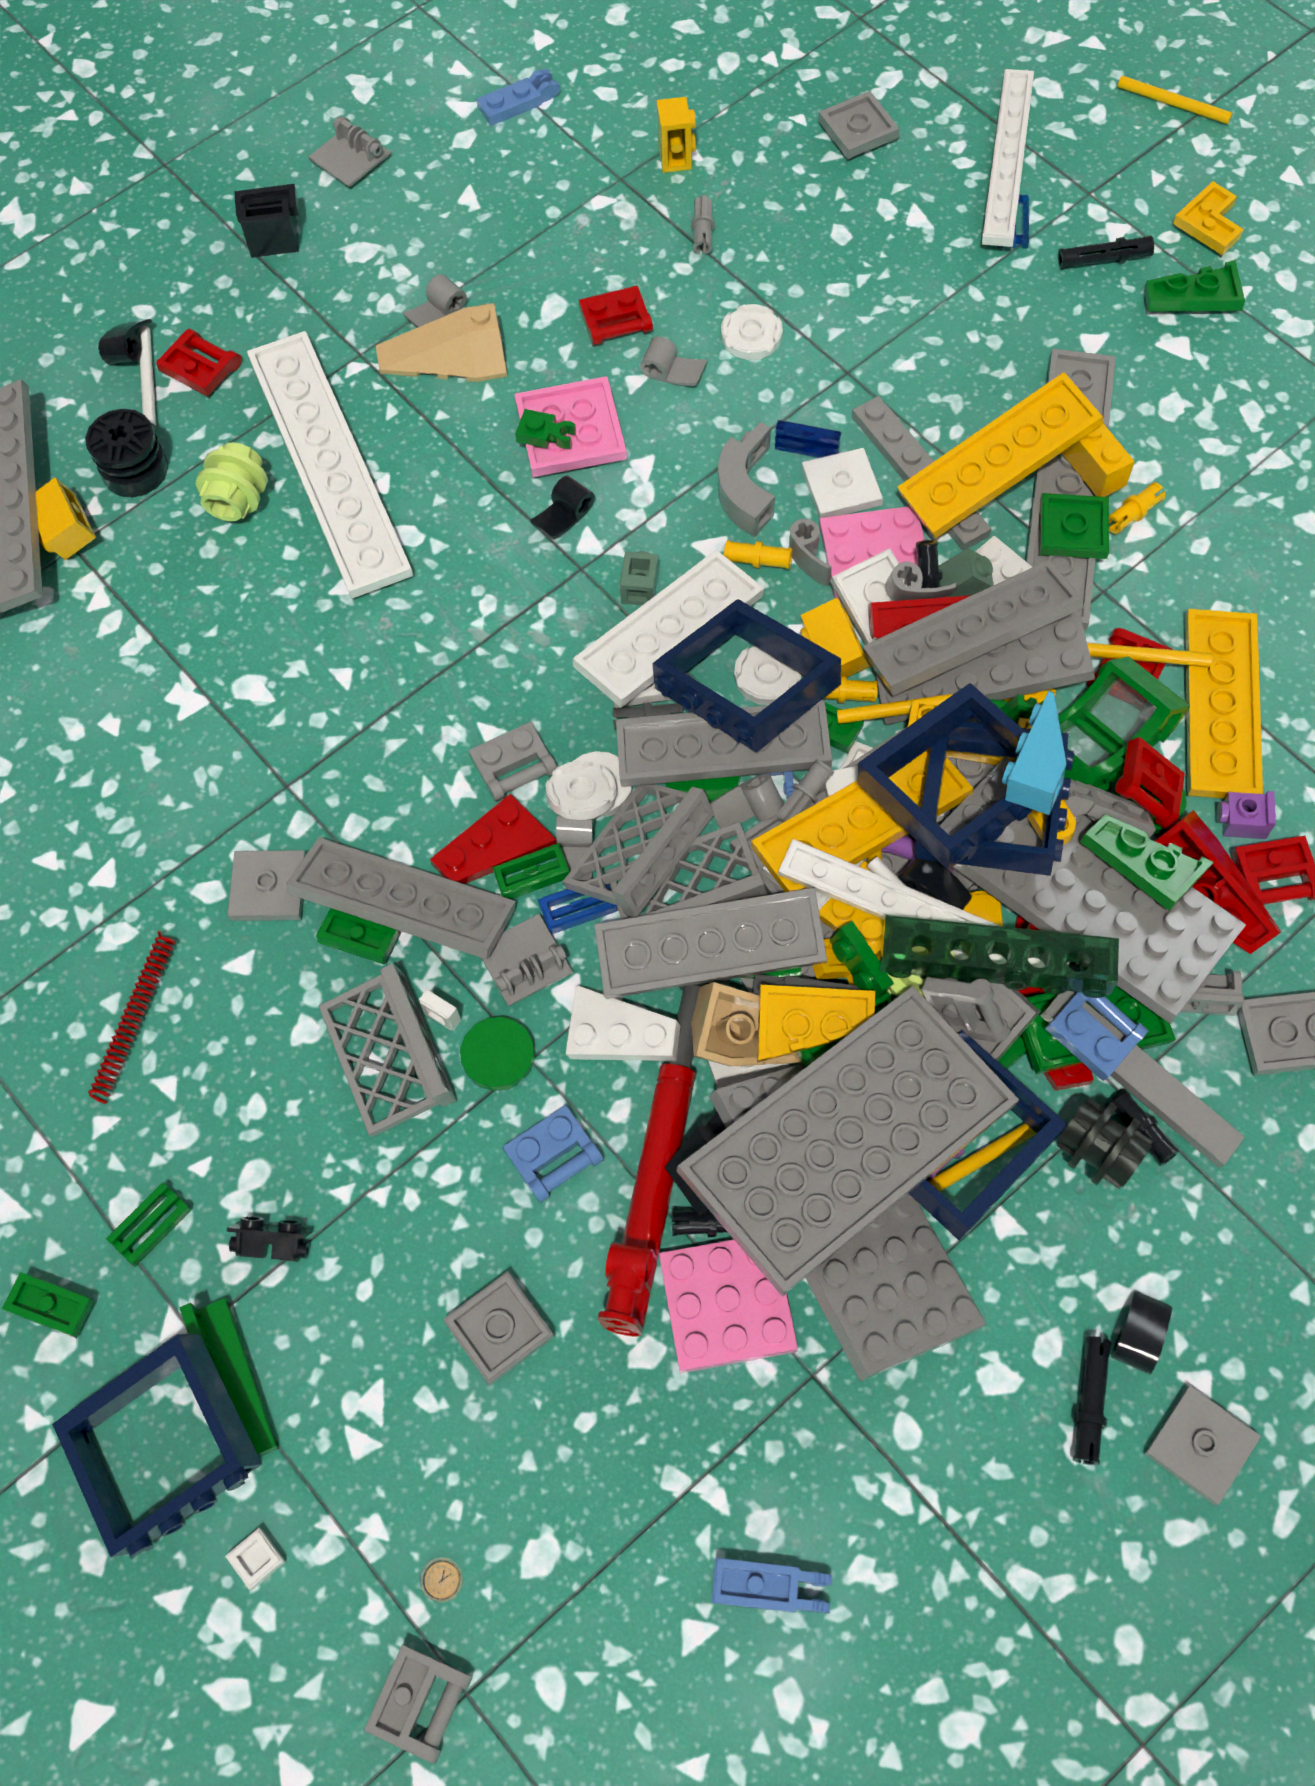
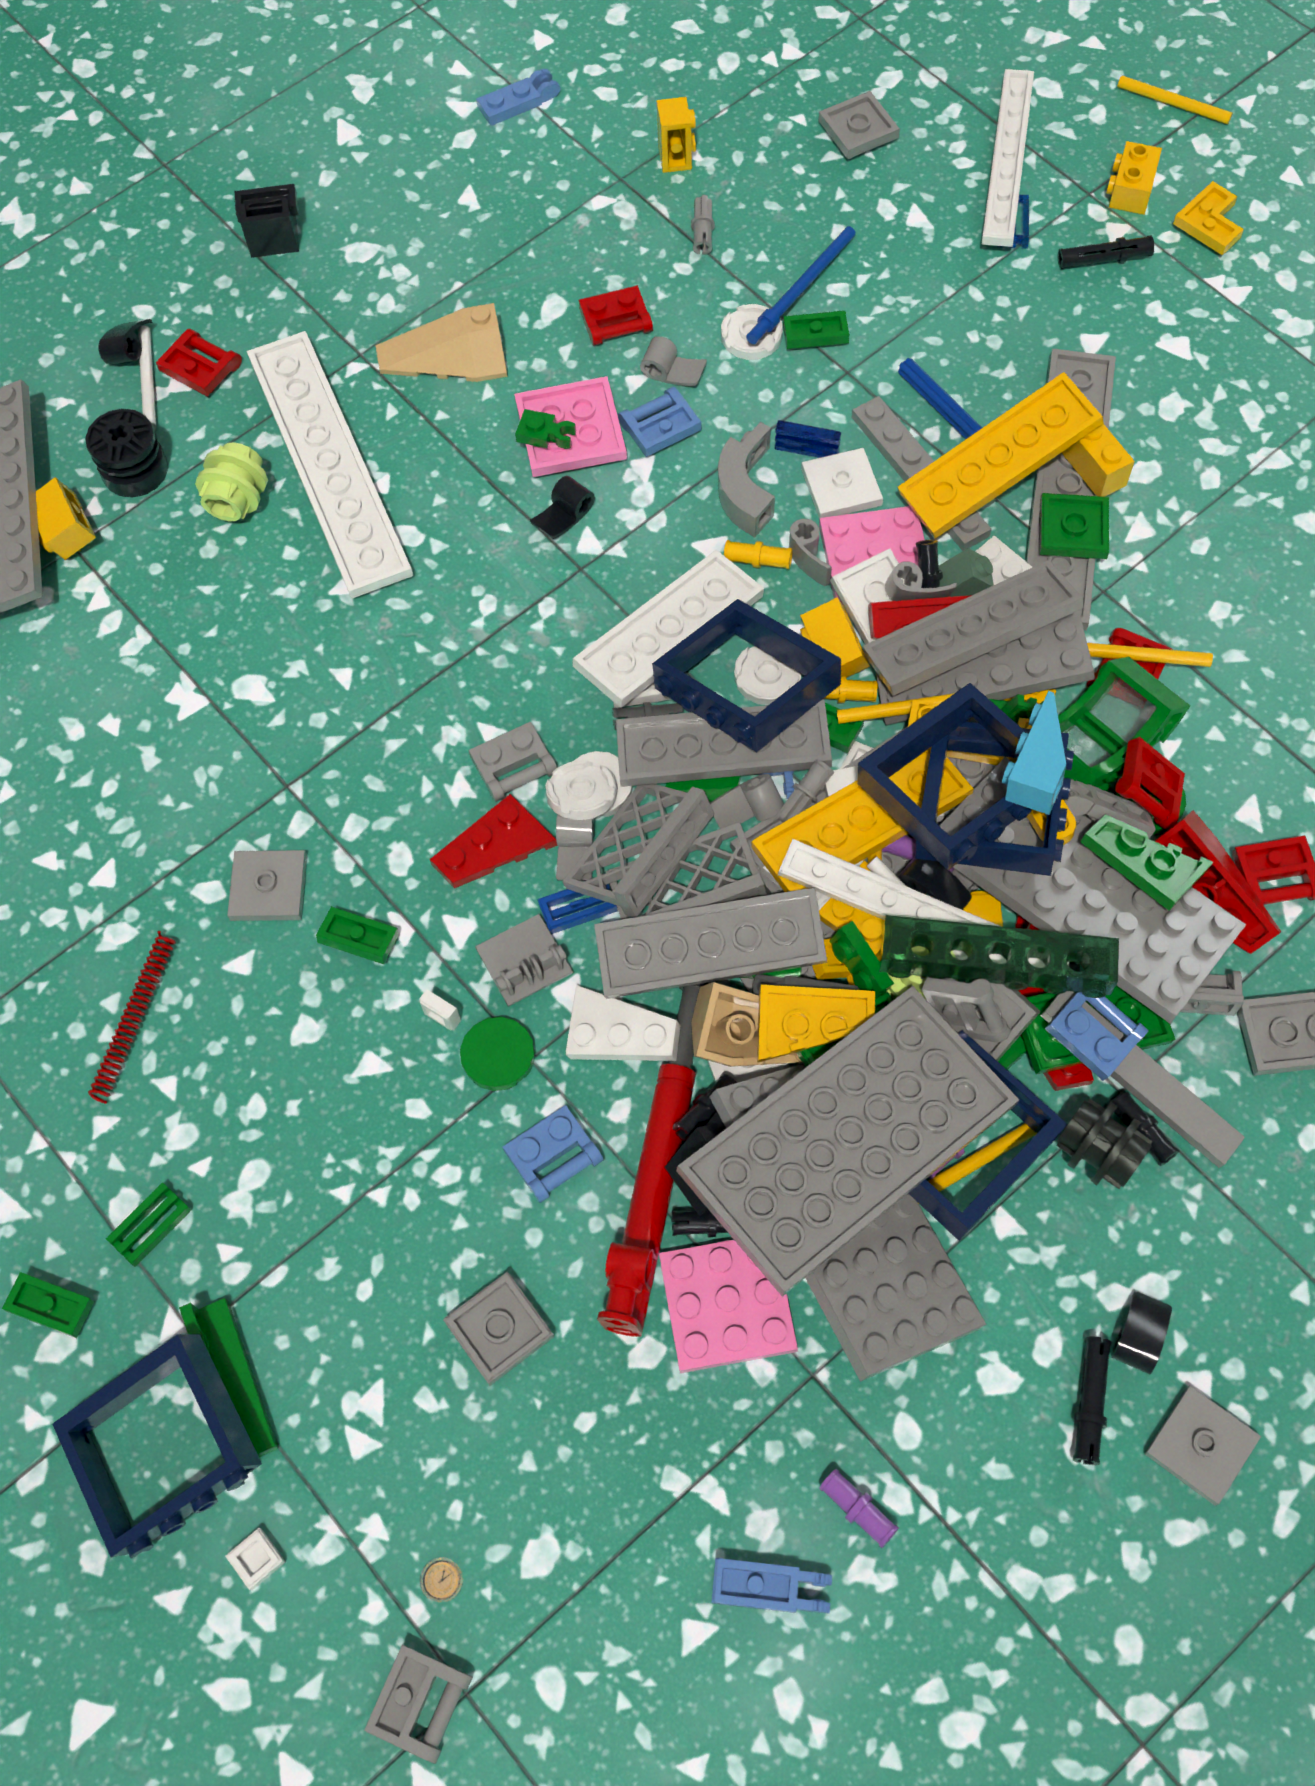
(254, 1235): black hinge -> none
(349, 153): light grey hinge -> none
(401, 897): light grey plate -> none
(416, 1039): light grey fence -> none
(443, 299): light grey panel -> none
(534, 876): green tile -> none
(638, 577): sand green brick -> none
(664, 427): none -> medium blue plate
(701, 1111): none -> black pin
(771, 317): none -> blue bar
(816, 329): none -> green plate
(859, 1508): none -> medium lavender pin
(938, 398): none -> blue axle
(1135, 177): none -> yellow brick
(1135, 507): yellow pin -> none
(1203, 291): green wing -> none
(1224, 705): yellow plate -> none
(1247, 815): medium lavender brick -> none

